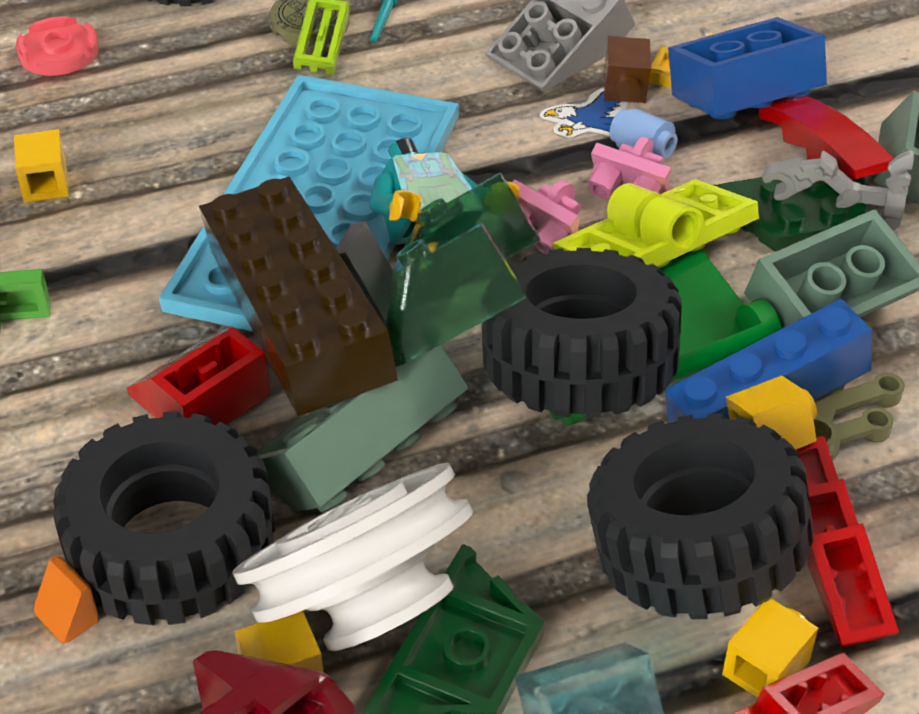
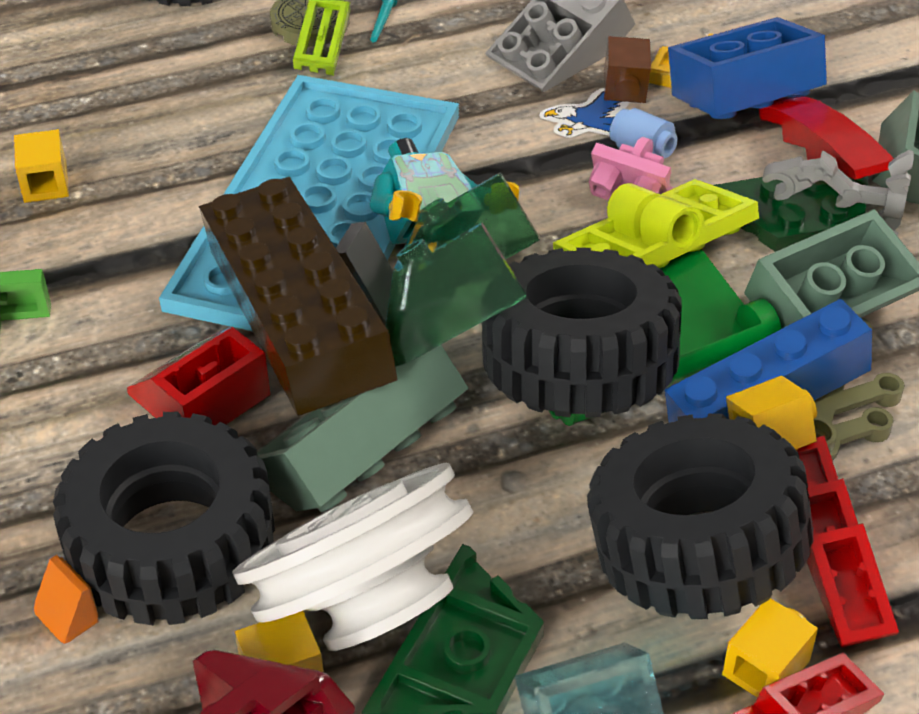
(57, 46): coral tile -> none
(551, 211): bright pink hips -> none

